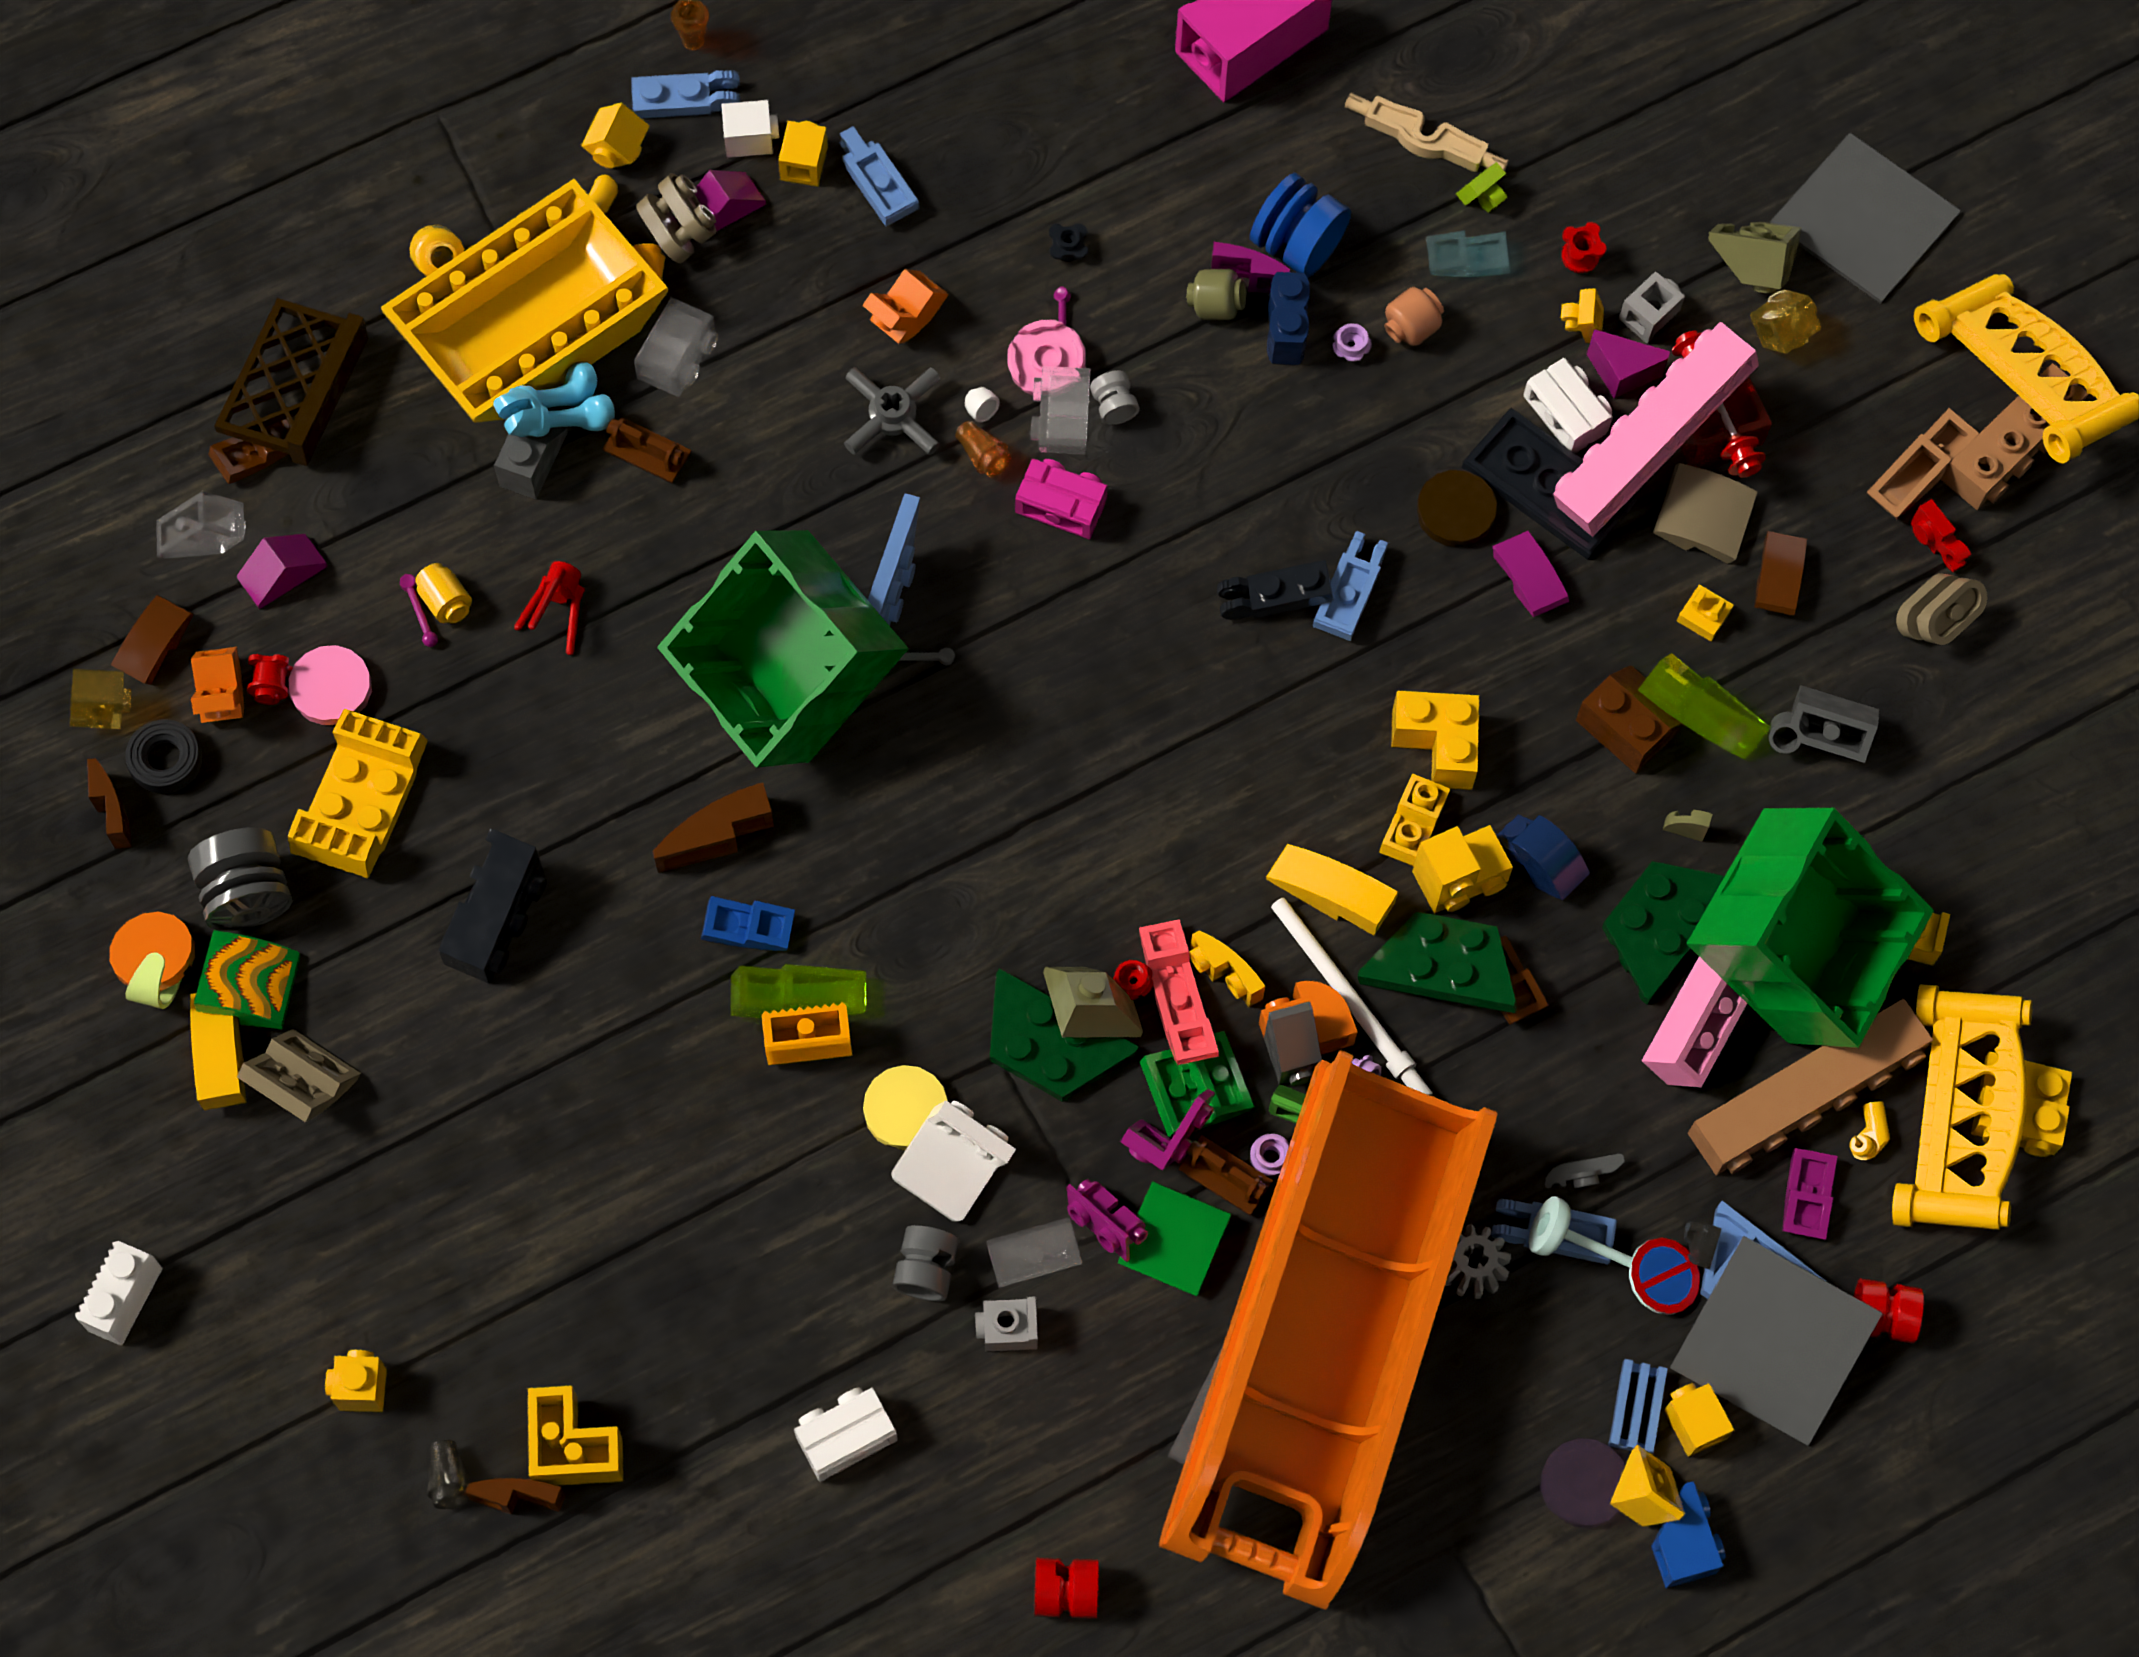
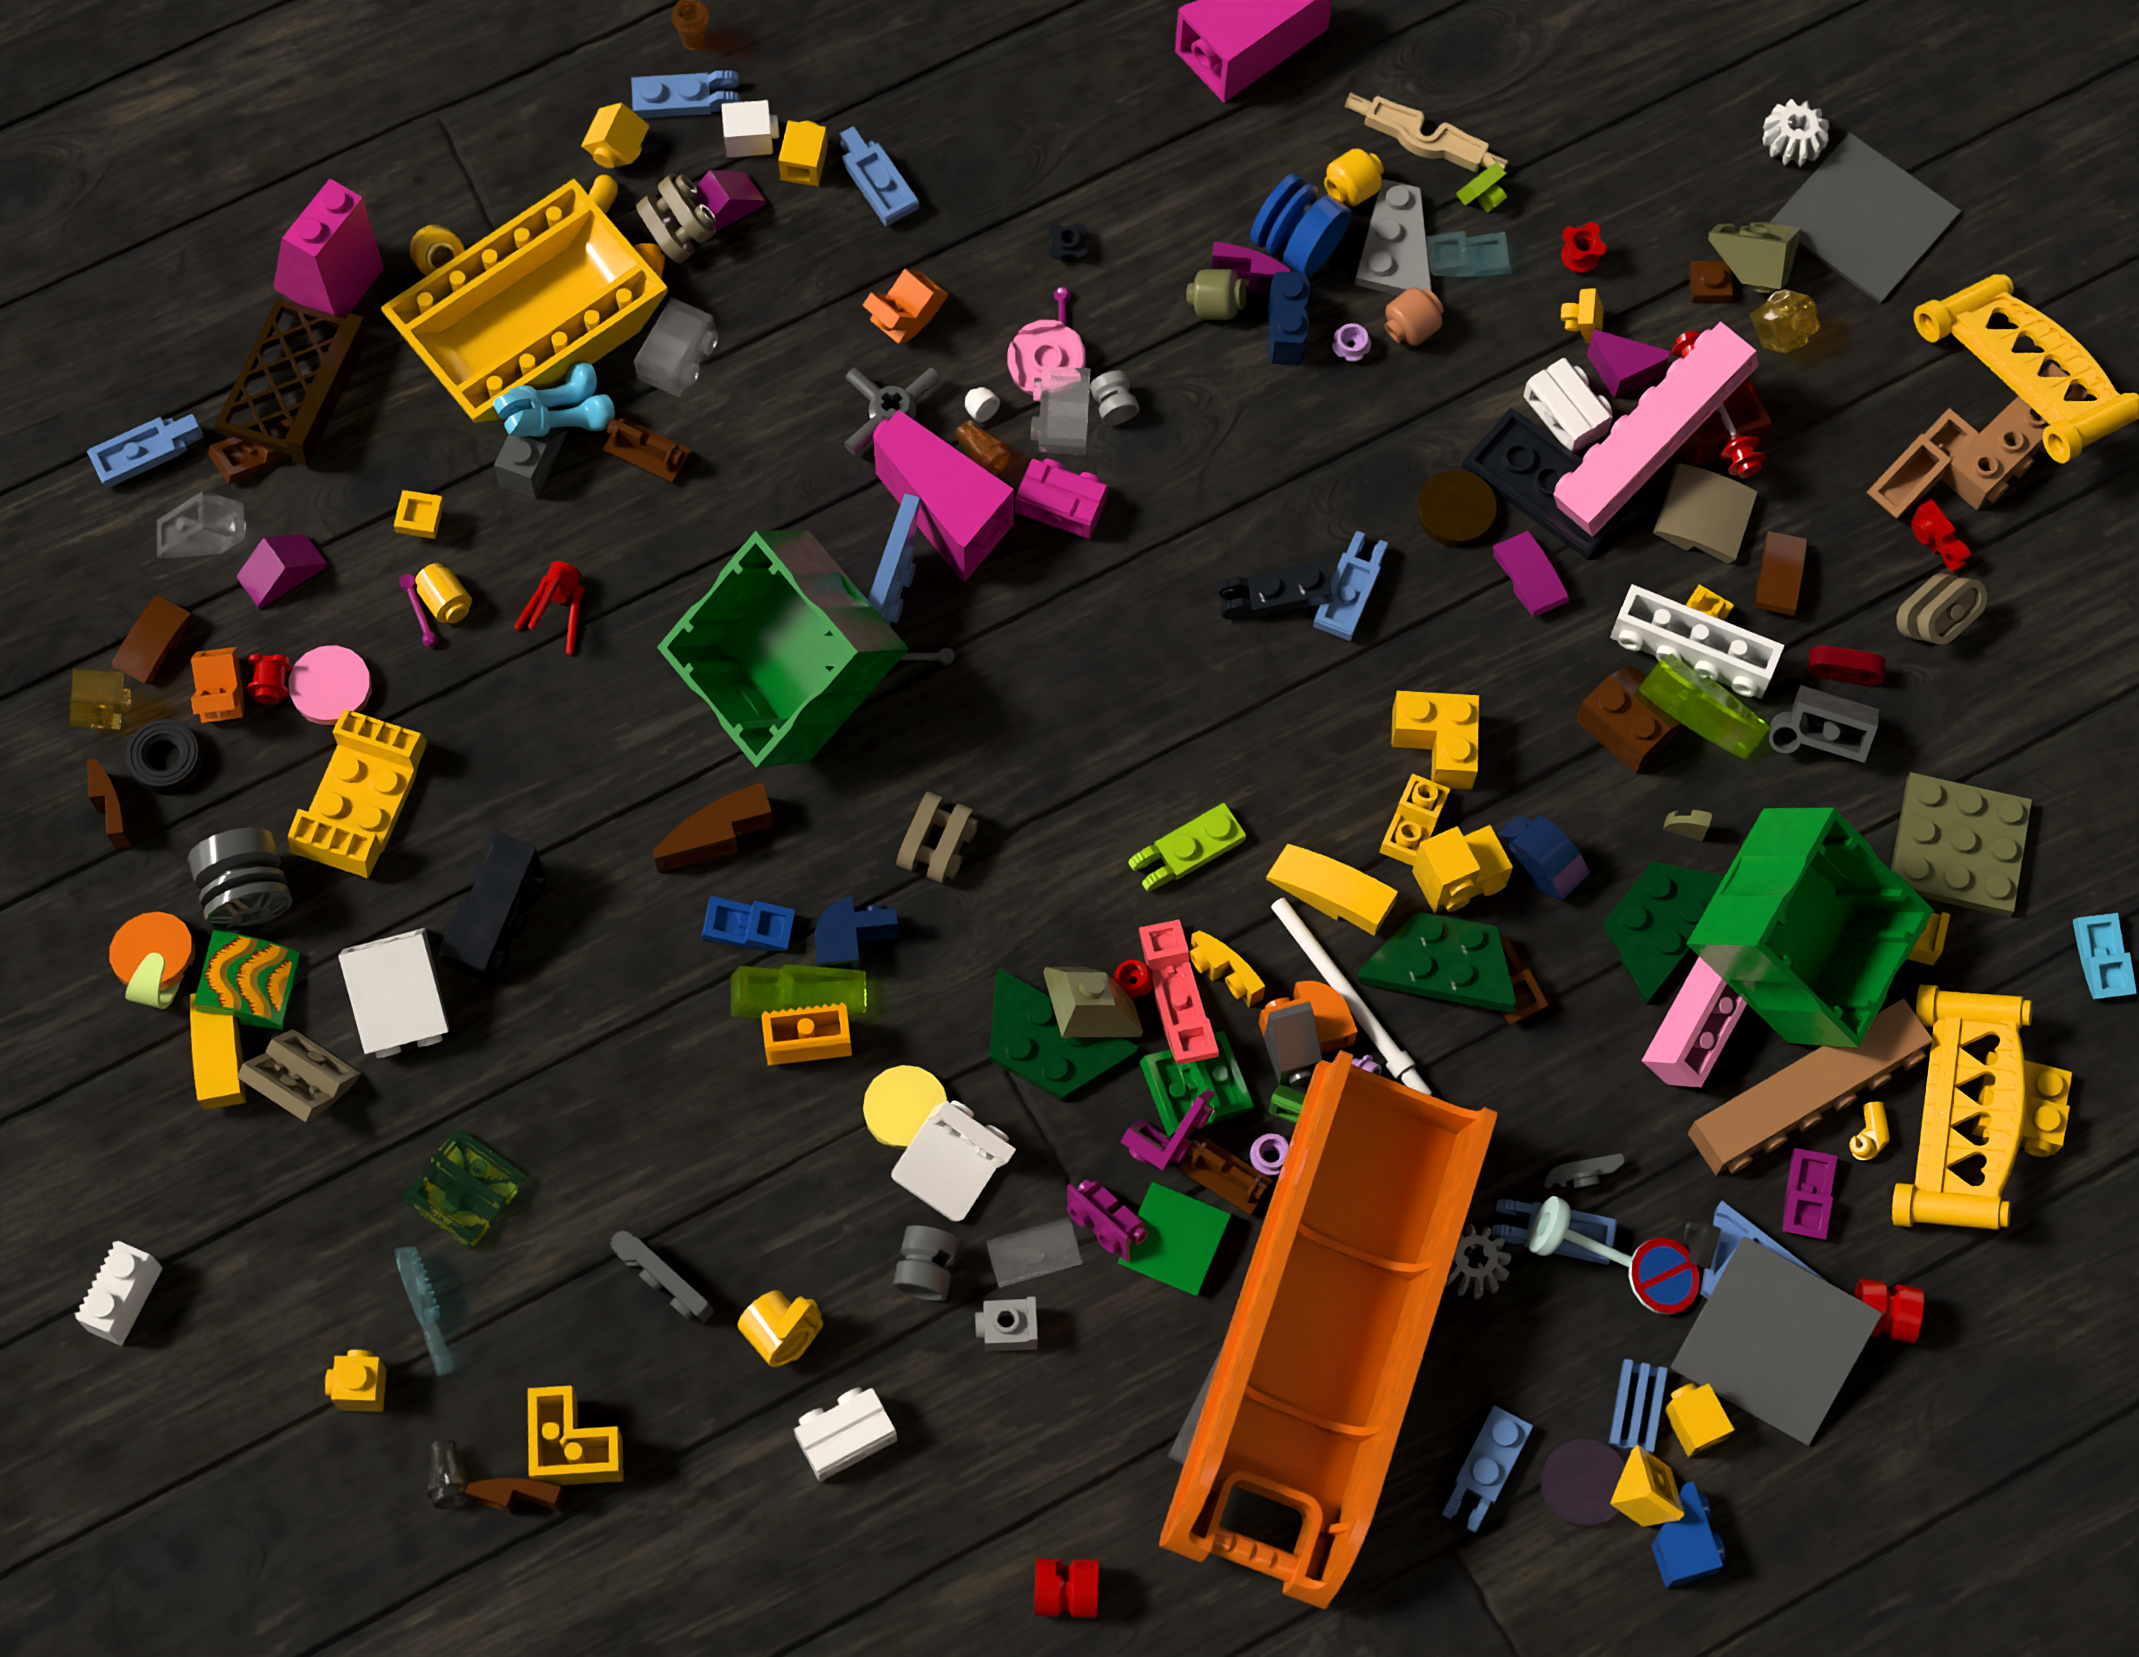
(143, 448): none -> medium blue hinge
(329, 253): none -> dark pink slope
(394, 992): none -> white slope
(418, 514): none -> yellow tile
(423, 1306): none -> clear light blue piece
(464, 1188): none -> clear green slope
(660, 1275): none -> dark grey hinge
(780, 1328): none -> yellow piece
(842, 928): none -> dark blue brick
(958, 827): none -> dark tan brick
(961, 503): none -> dark pink slope
(1190, 846): none -> lime hinge
(1354, 177): none -> yellow head
(1395, 242): none -> light grey wing
(1489, 1463): none -> medium blue hinge
(1651, 306): light grey brick -> none
(1698, 640): none -> white brick
(1710, 282): none -> reddish brown plate
(1795, 132): none -> white gear
(1846, 665): none -> dark red beam
(1961, 843): none -> olive plate
(2103, 956): none -> medium azure slope

